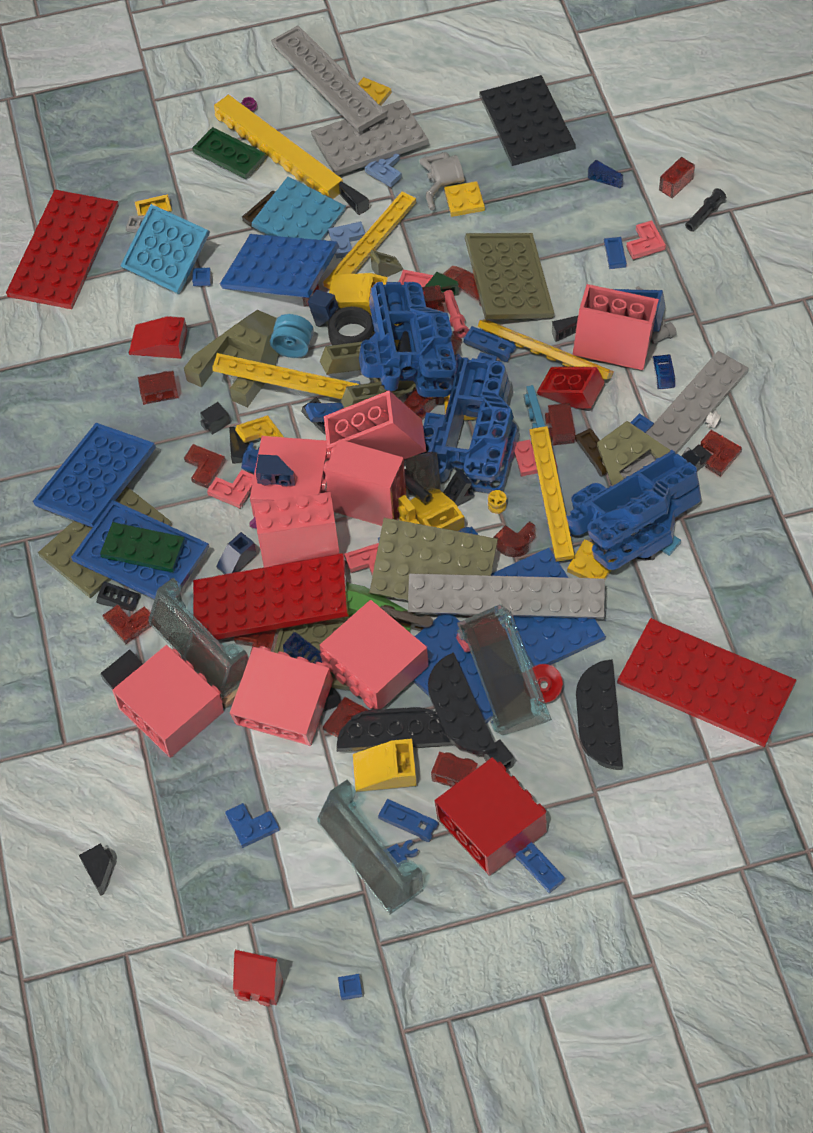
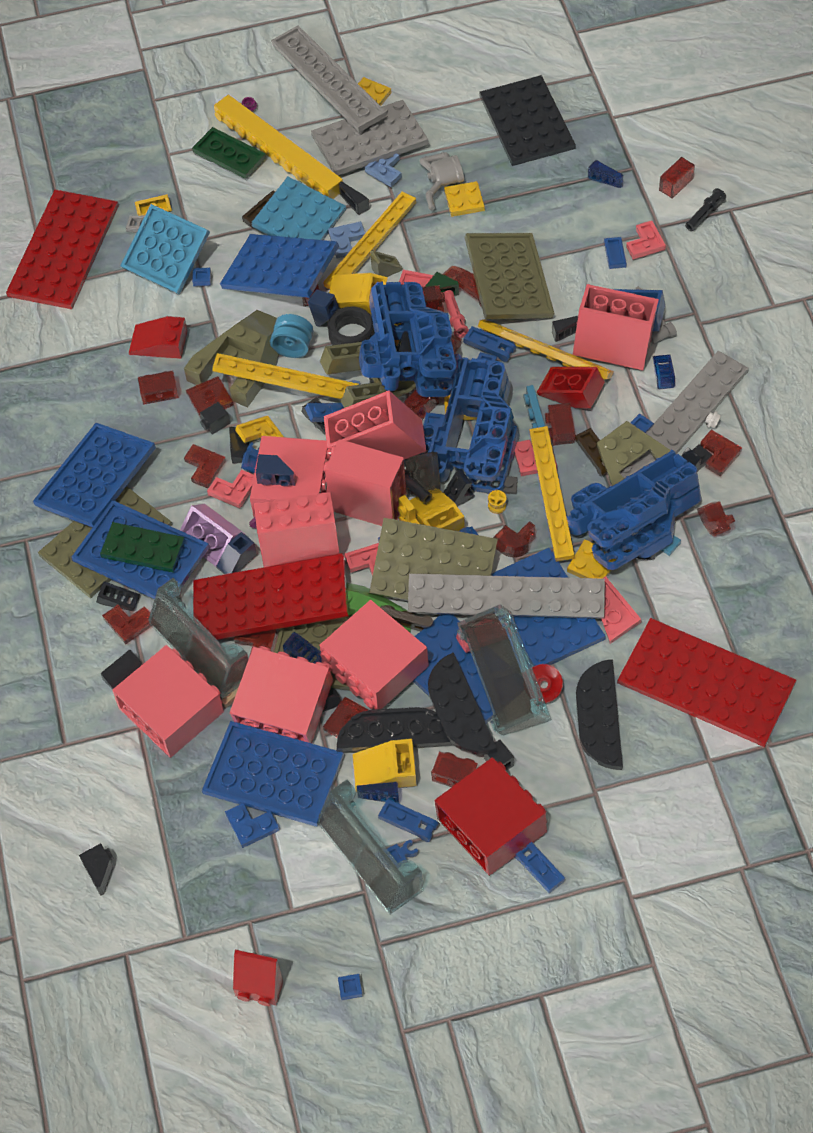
(209, 393): none -> clear red plate
(211, 528): none -> lavender slope
(273, 773): none -> blue plate
(379, 792): none -> clear blue slope
(510, 485): none -> dark grey plate
(618, 614): none -> coral wing
(714, 518): none -> clear red brick

